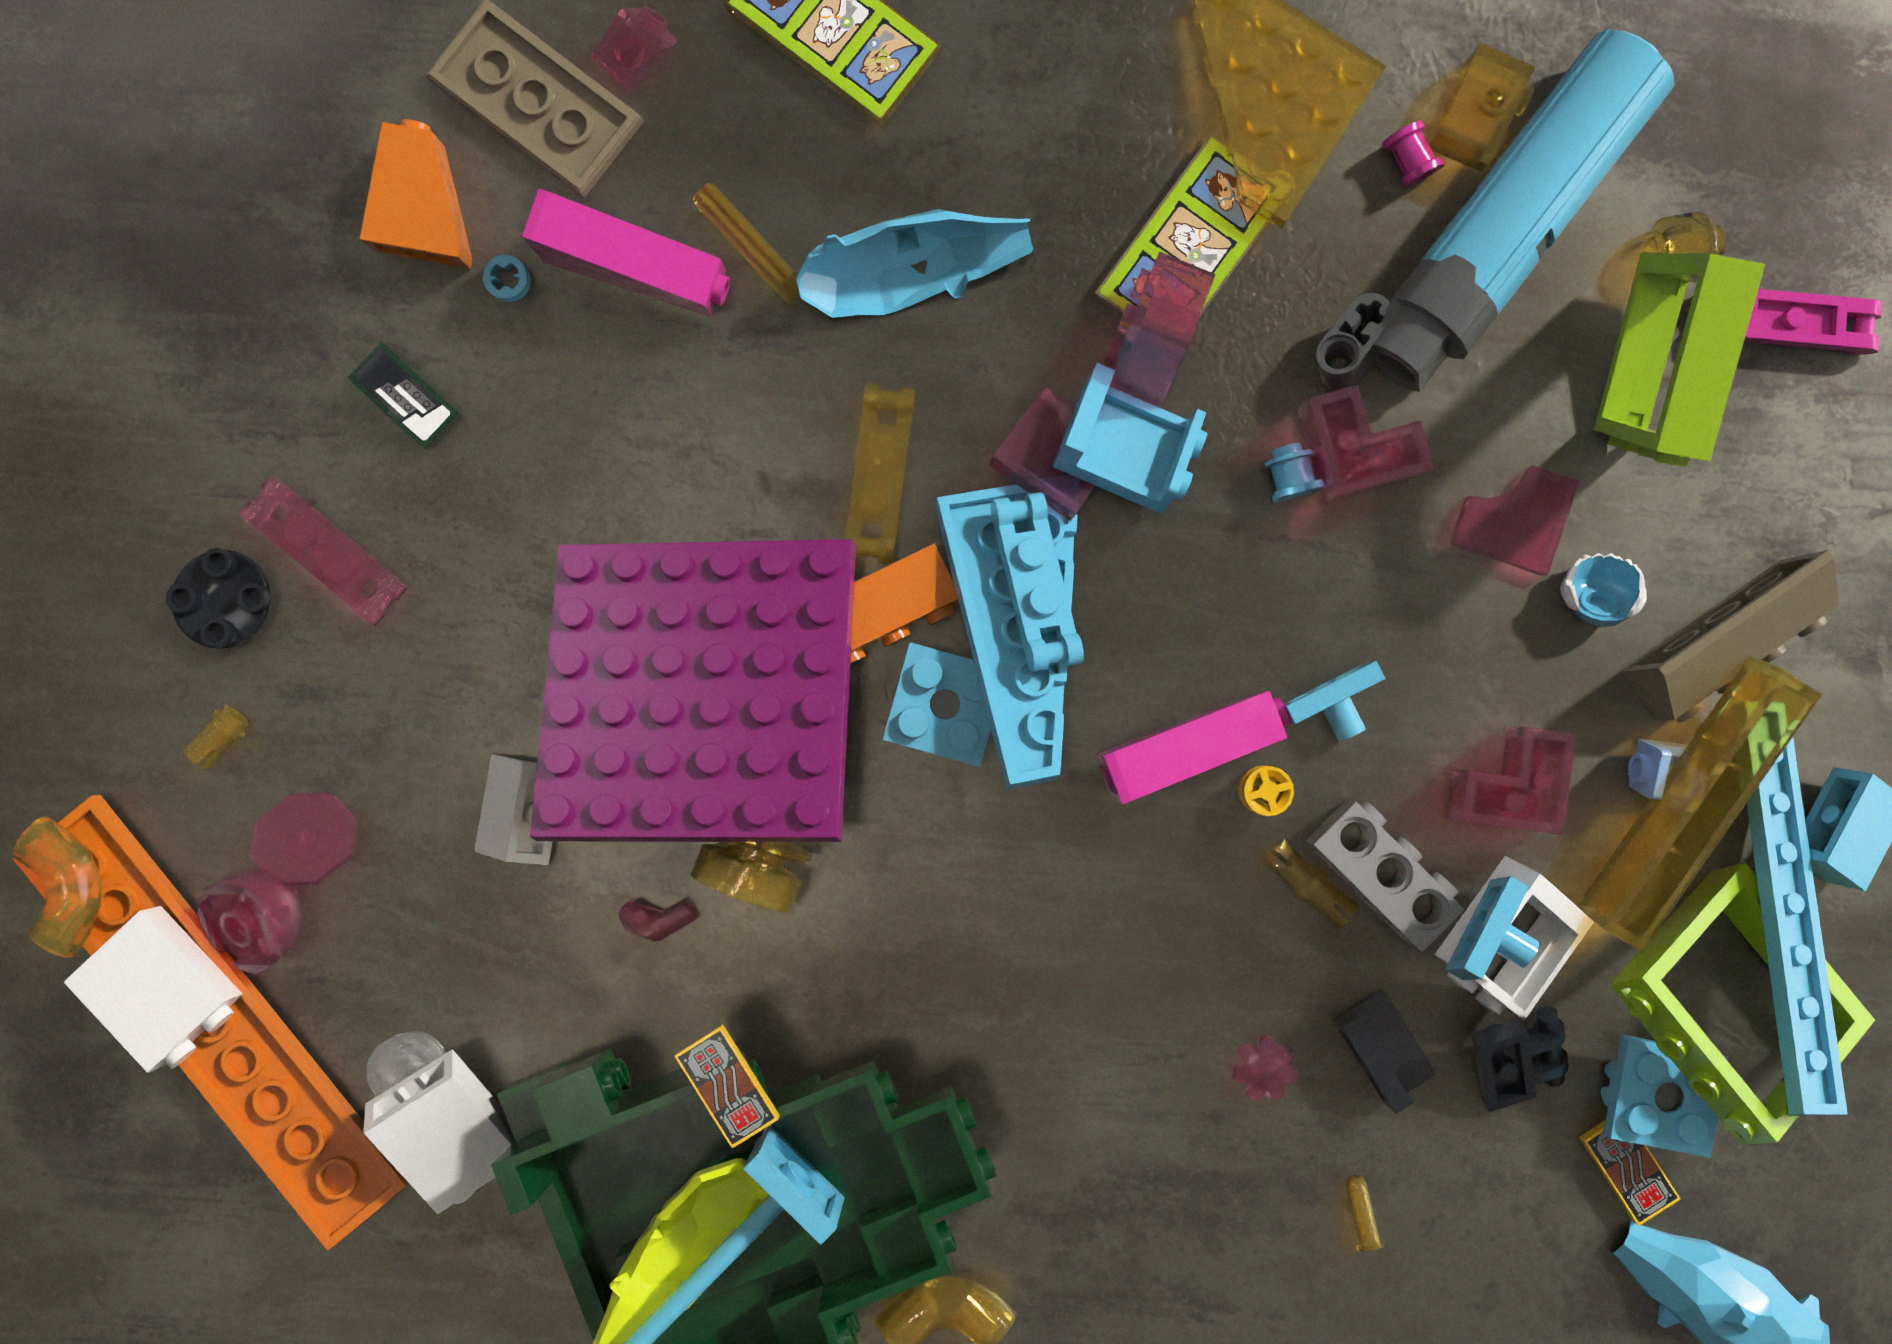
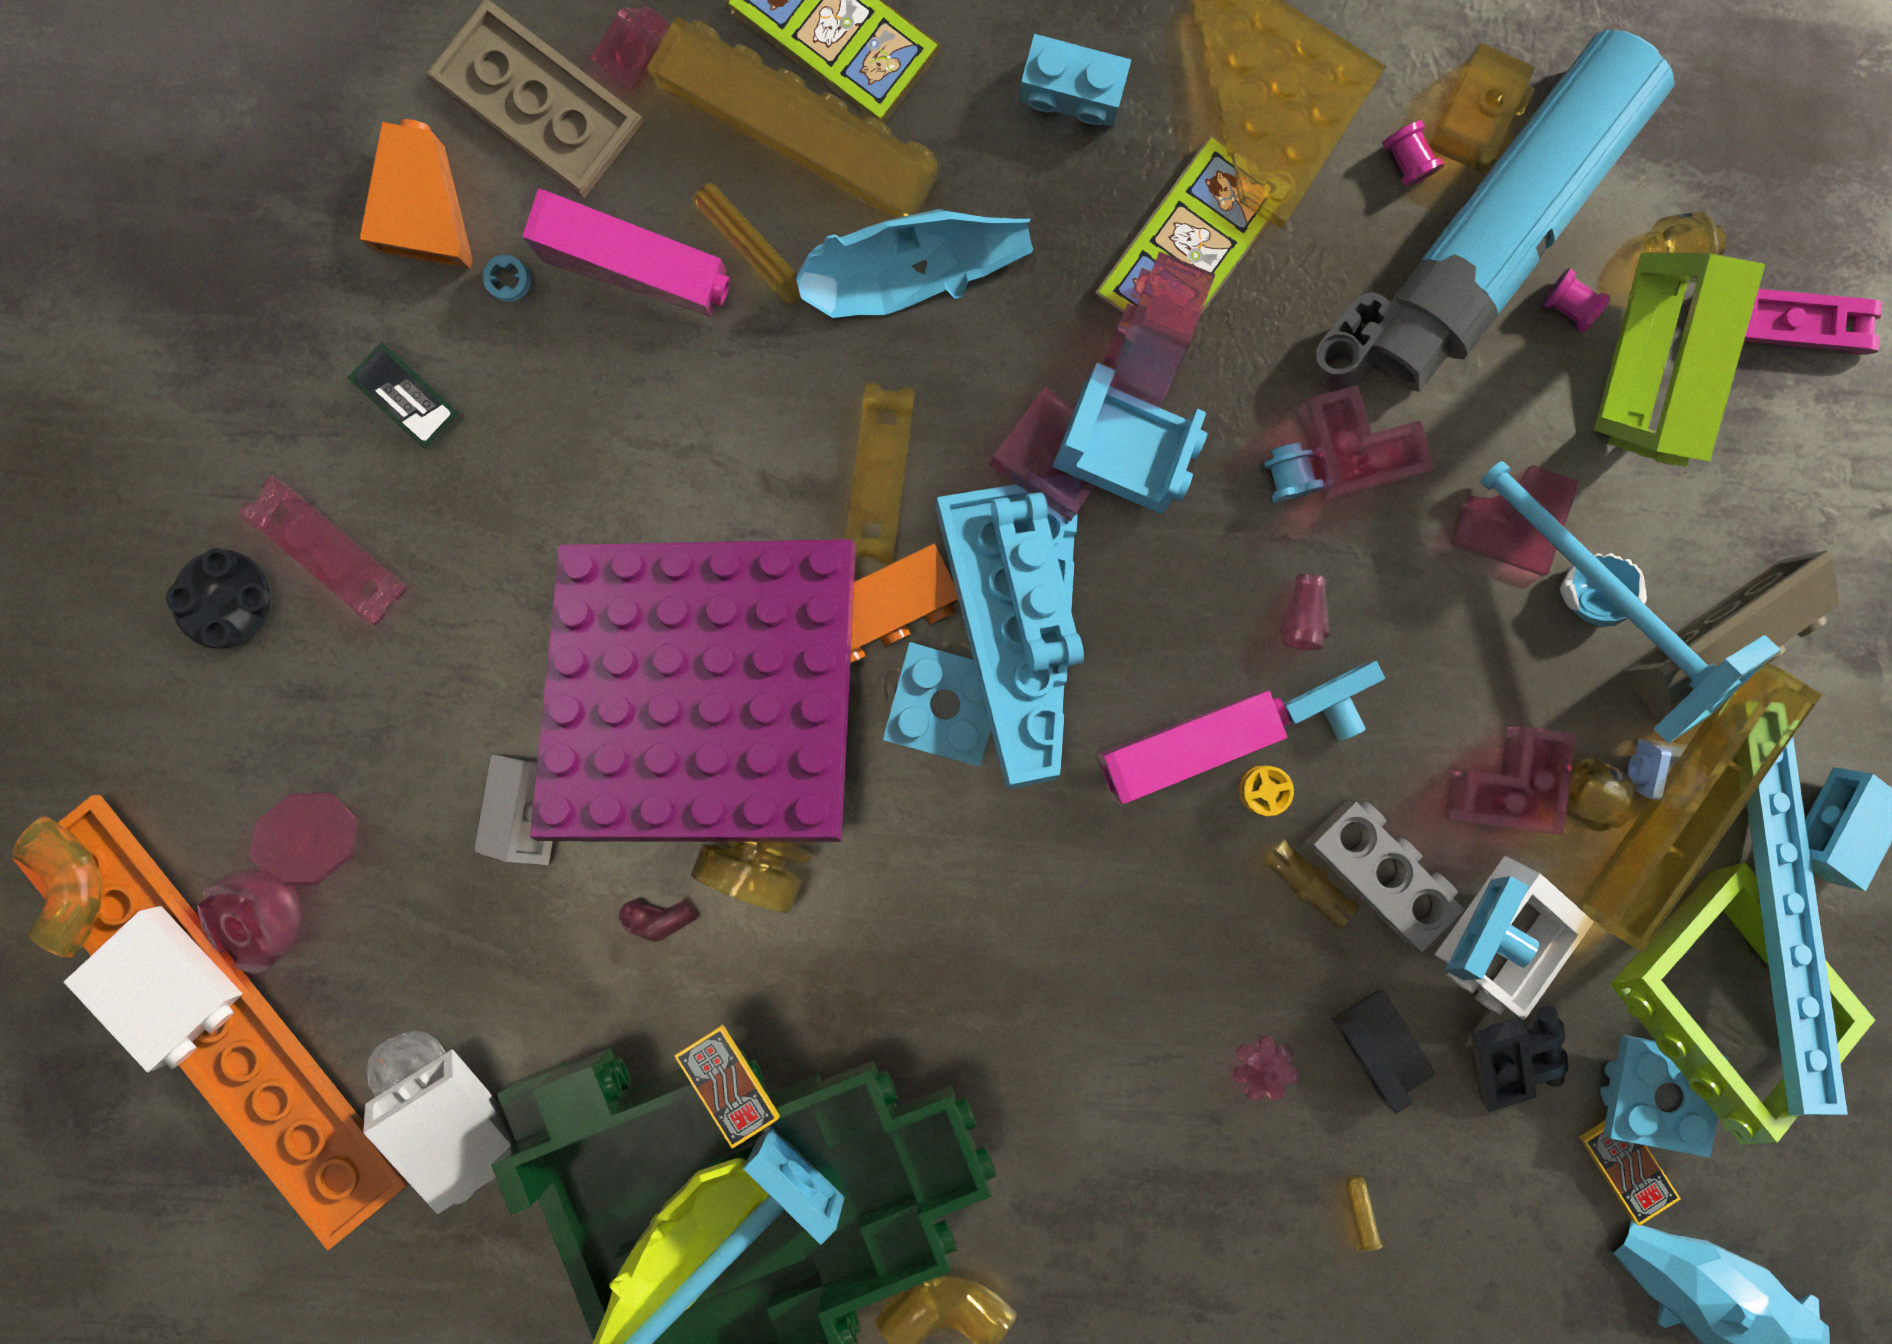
(216, 736): clear yellow pin -> none
(792, 119): none -> clear yellow brick
(1073, 80): none -> medium azure brick
(1307, 614): none -> clear pink cone
(1576, 300): none -> dark pink bush
(1600, 795): none -> clear yellow head
(1710, 684): none -> medium azure tile

